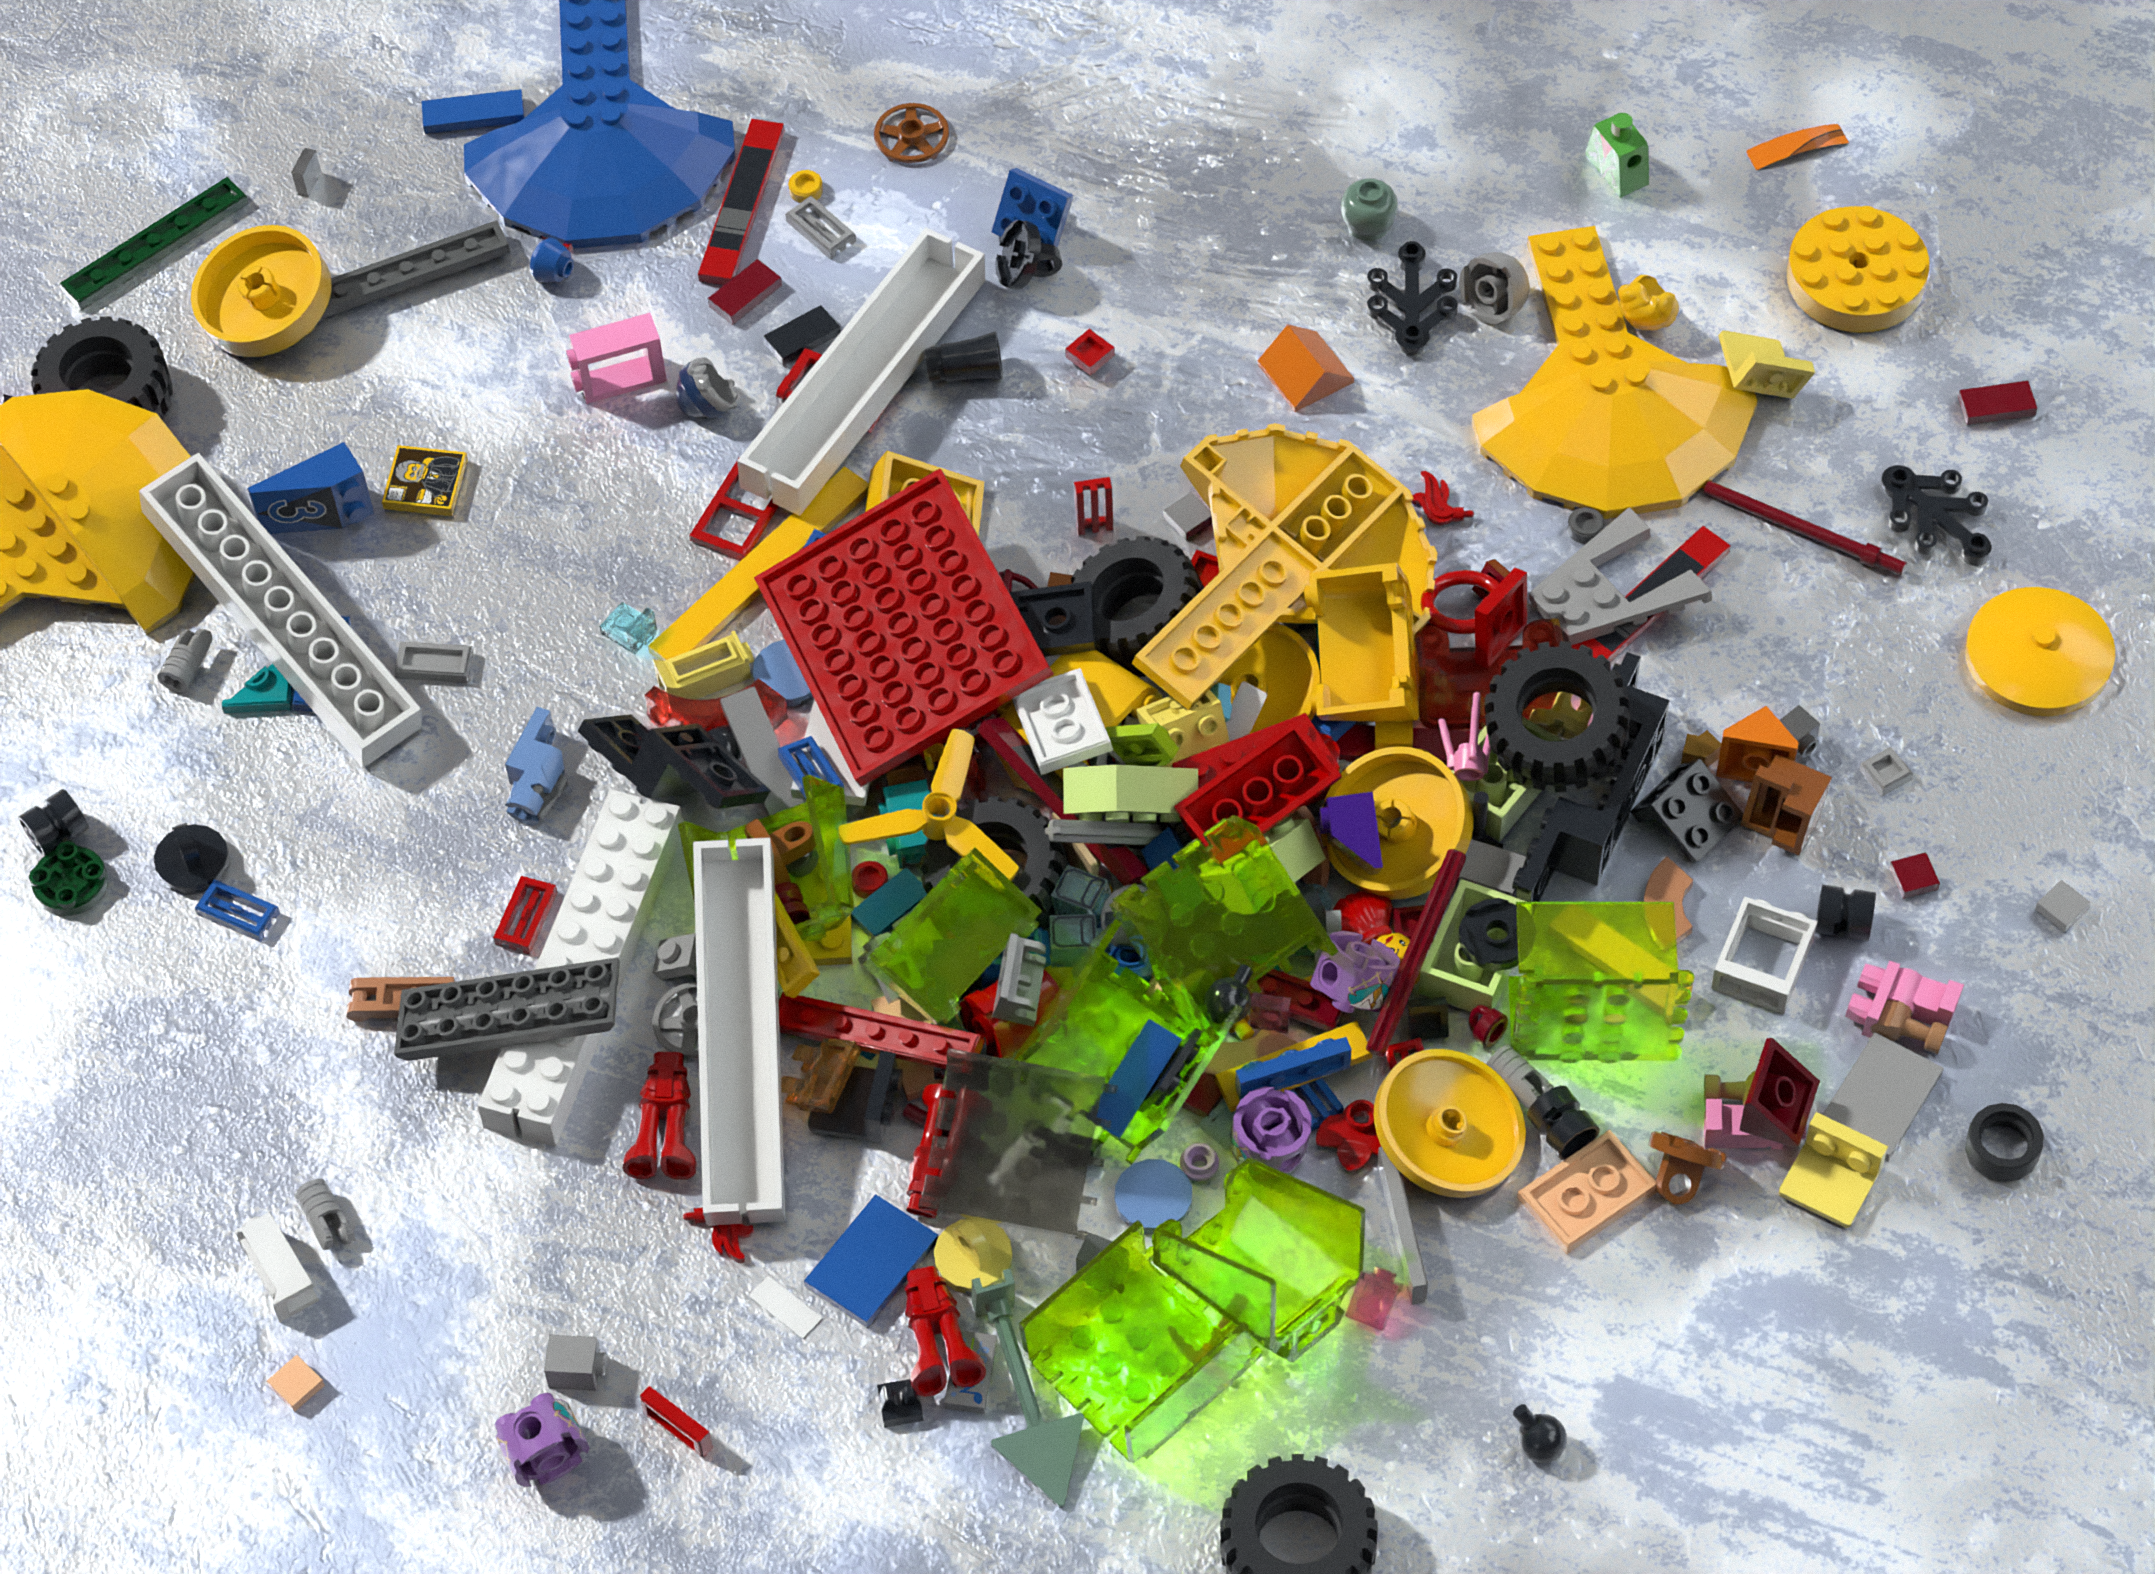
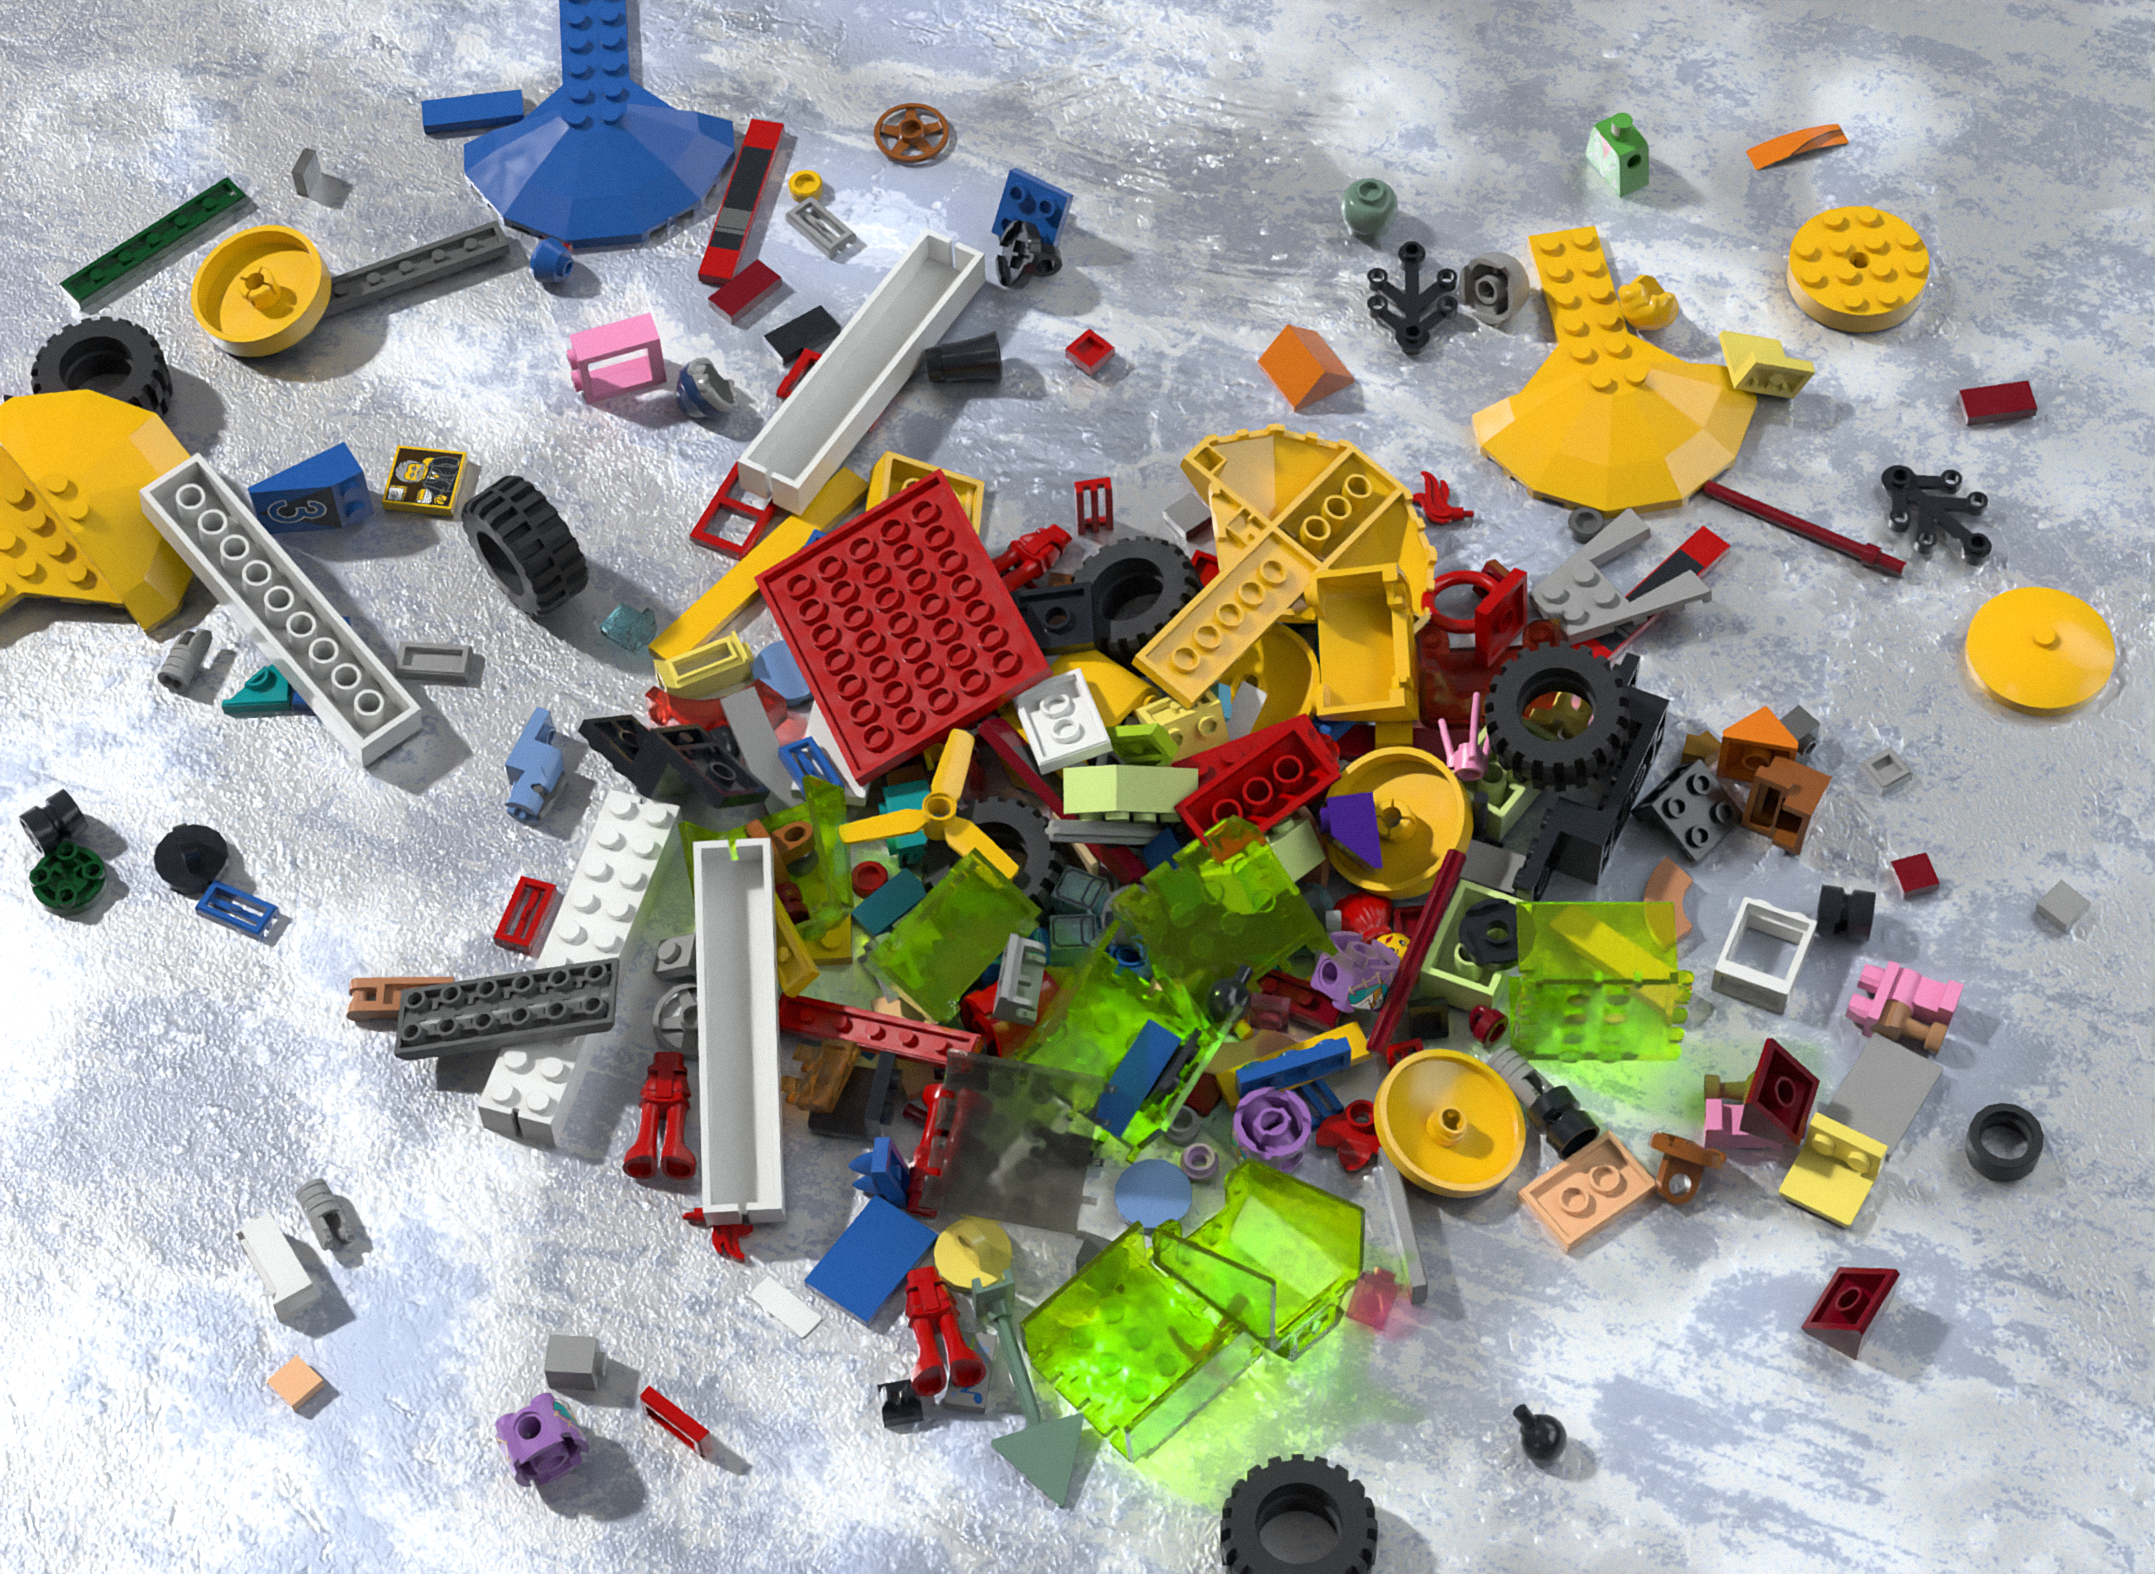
(525, 546): none -> black tyre
(884, 1172): none -> blue tile
(1032, 555): none -> red piece
(1188, 1117): none -> light grey plate
(1851, 1308): none -> dark red slope

